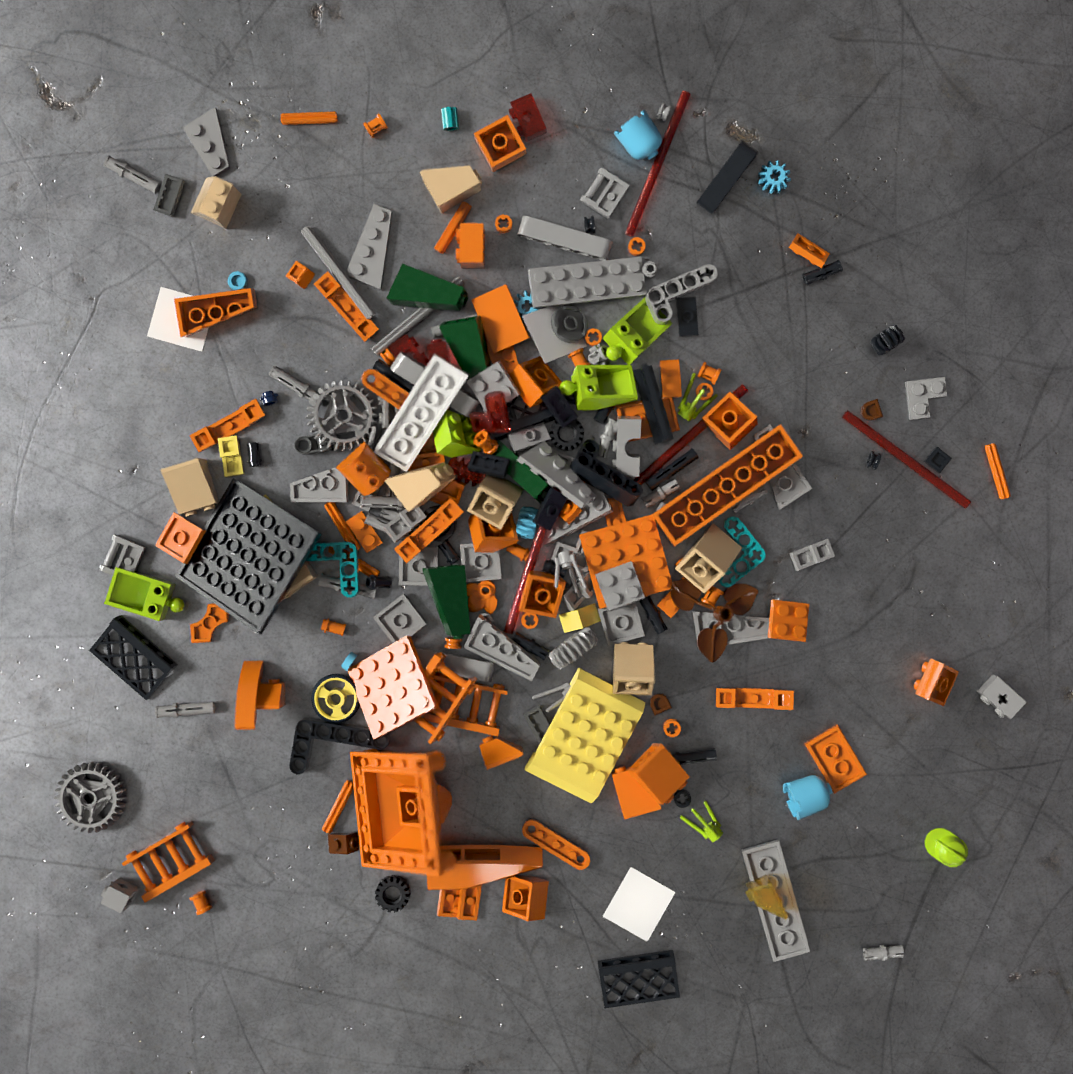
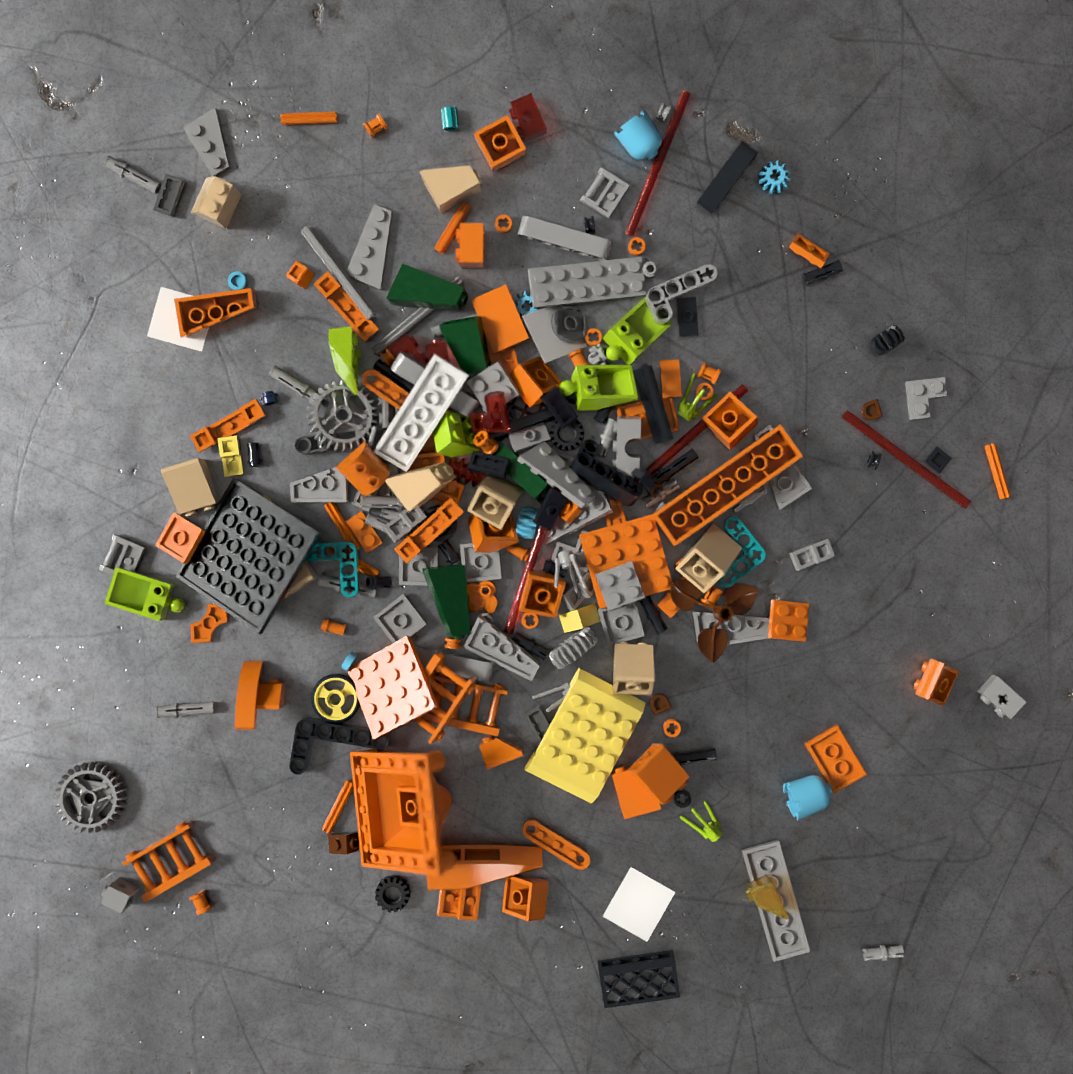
(140, 643): black fence -> none
(345, 355): none -> lime slope
(644, 479): none -> black plate
(755, 698): orange slope -> none
(946, 847): lime piece -> none

